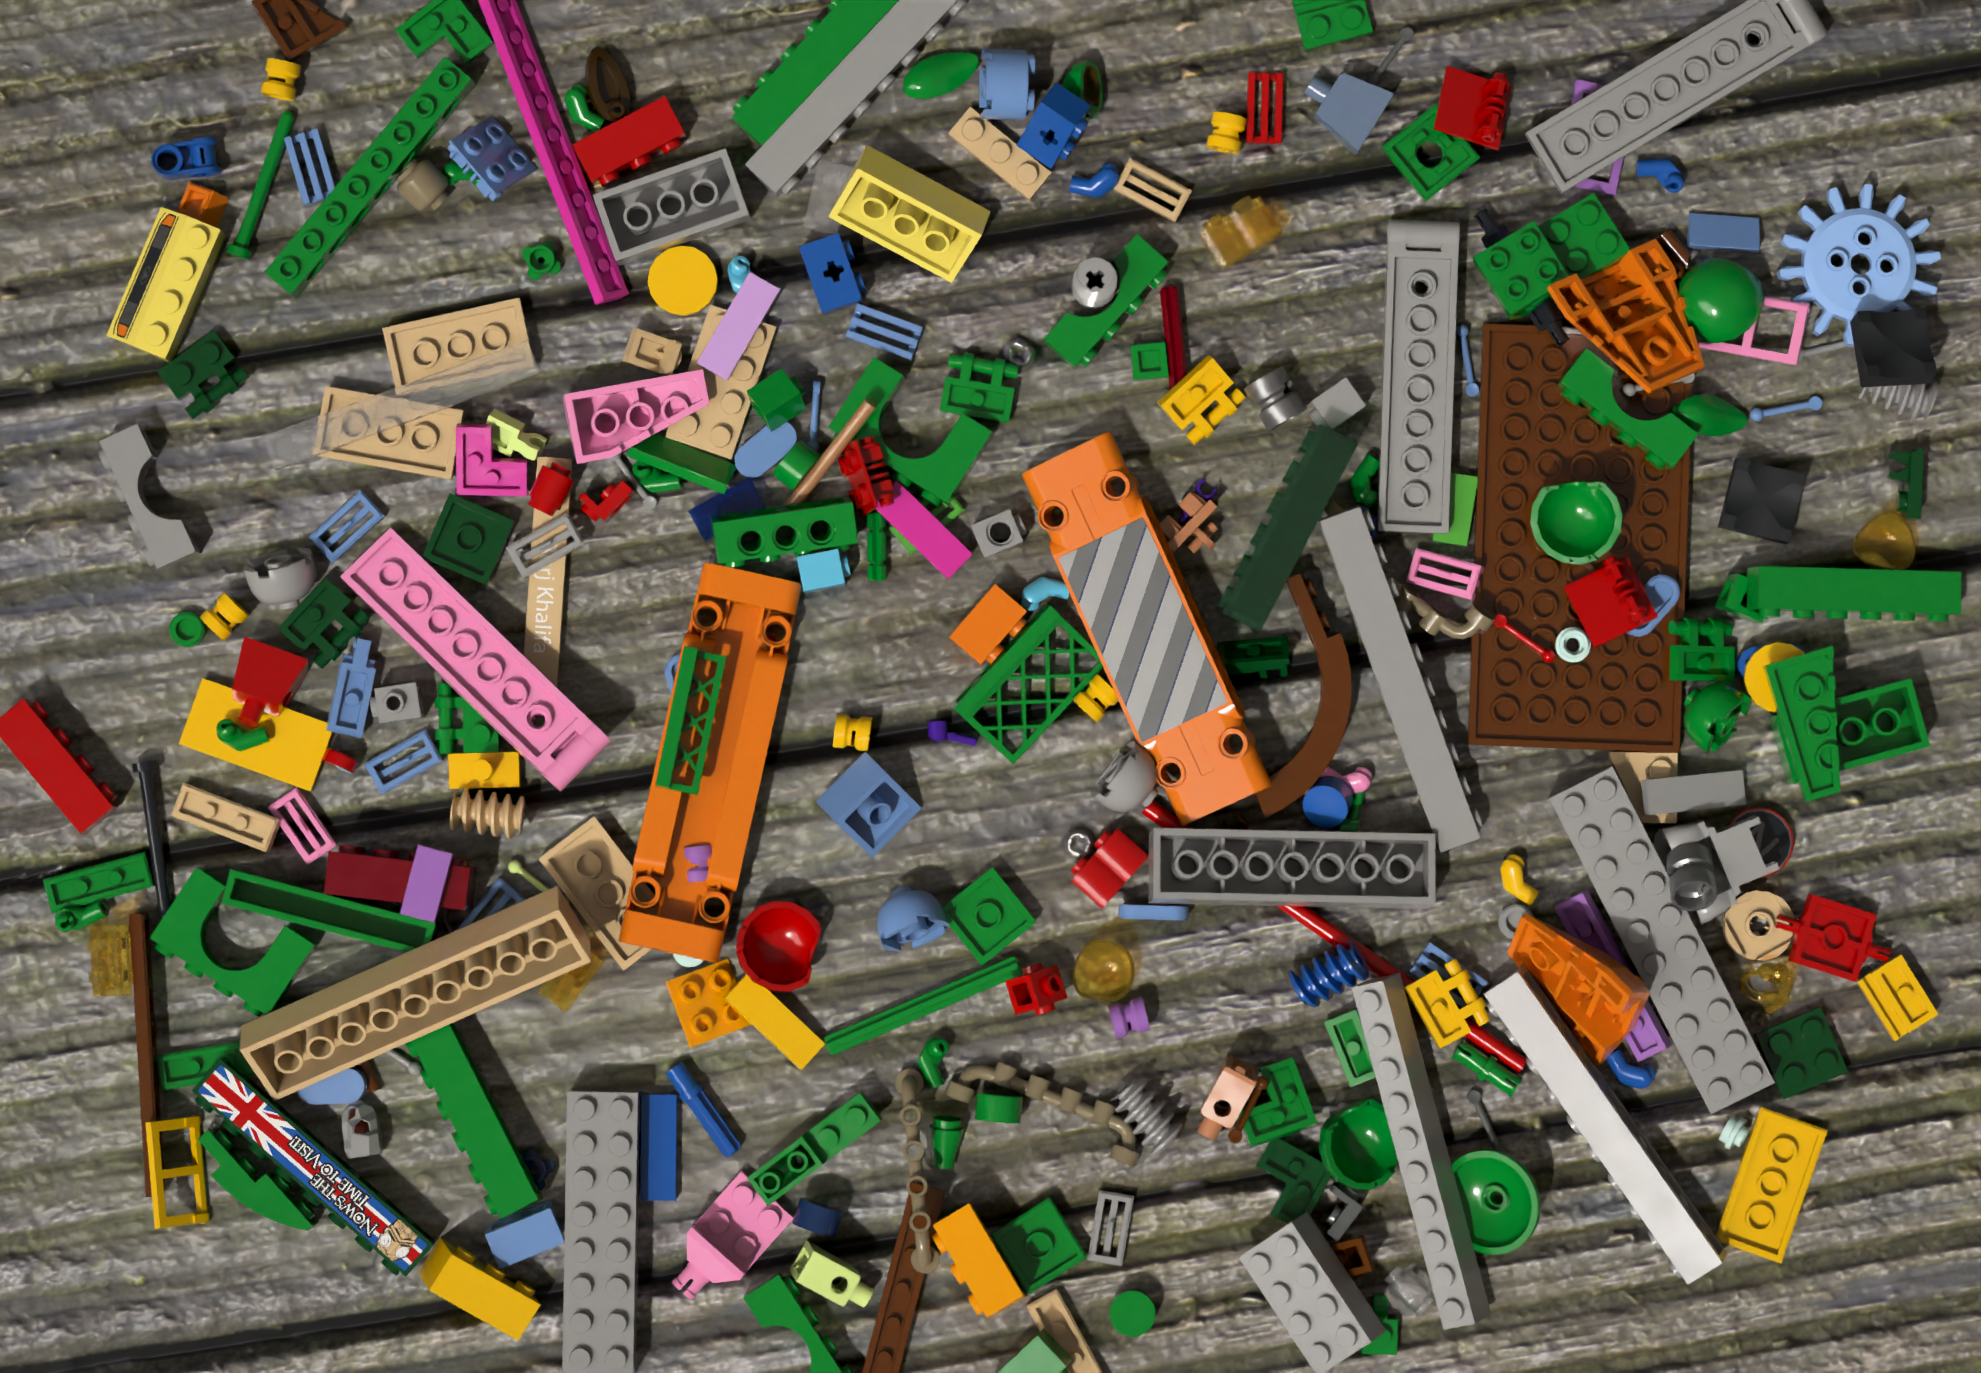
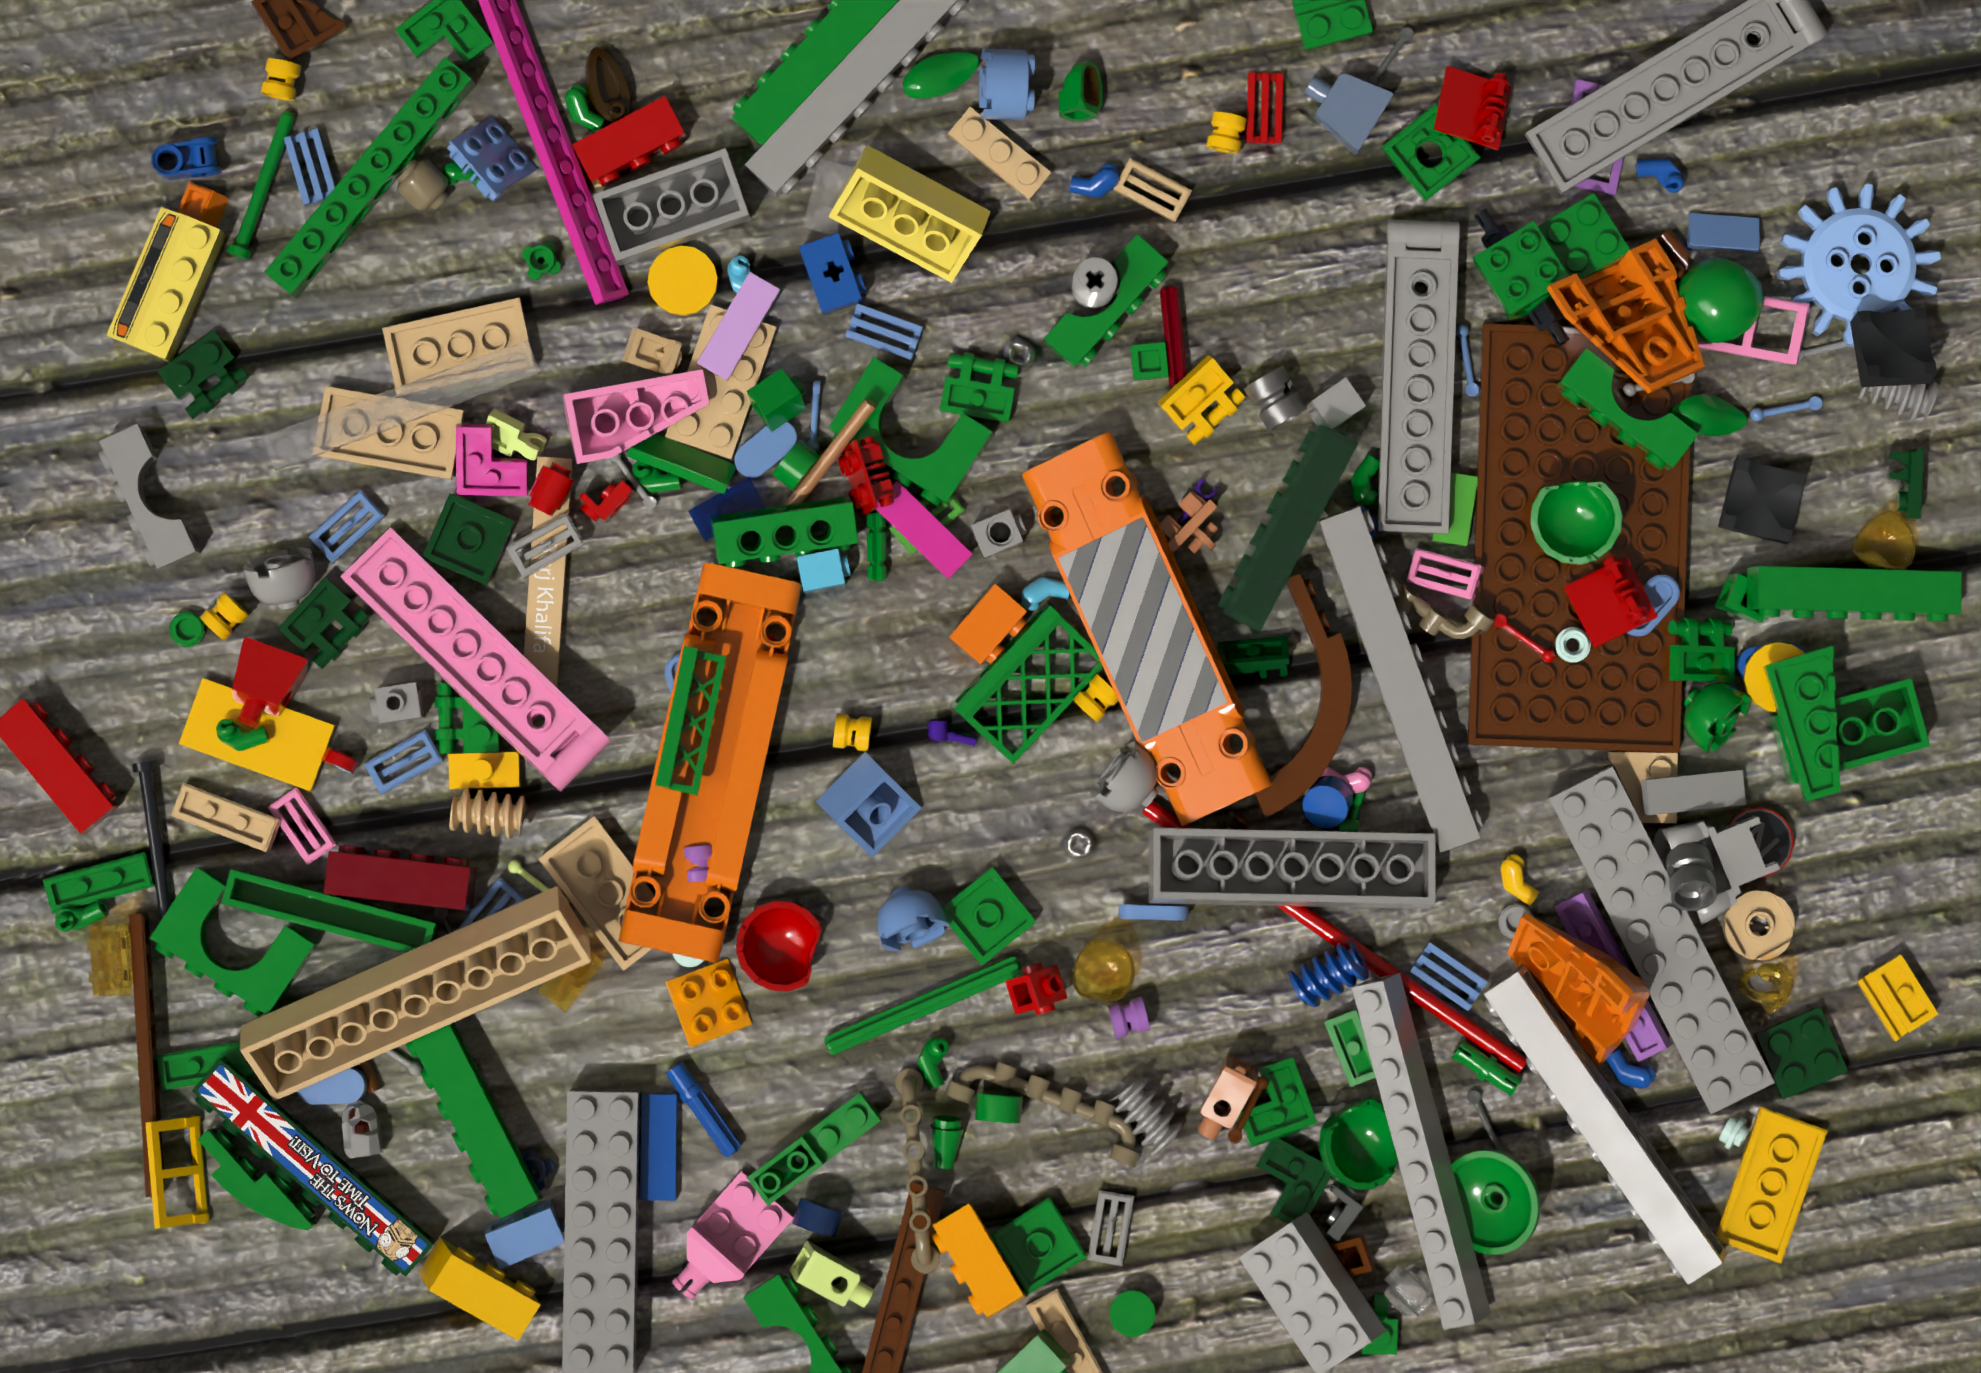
(352, 691): medium blue hinge -> none
(426, 883): medium lavender tile -> none
(774, 1021): yellow tile -> none
(1054, 125): blue brick -> none
(1108, 868): red brick -> none
(1239, 233): clear yellow brick -> none
(1438, 1008): yellow plate -> none
(1832, 937): red plate -> none

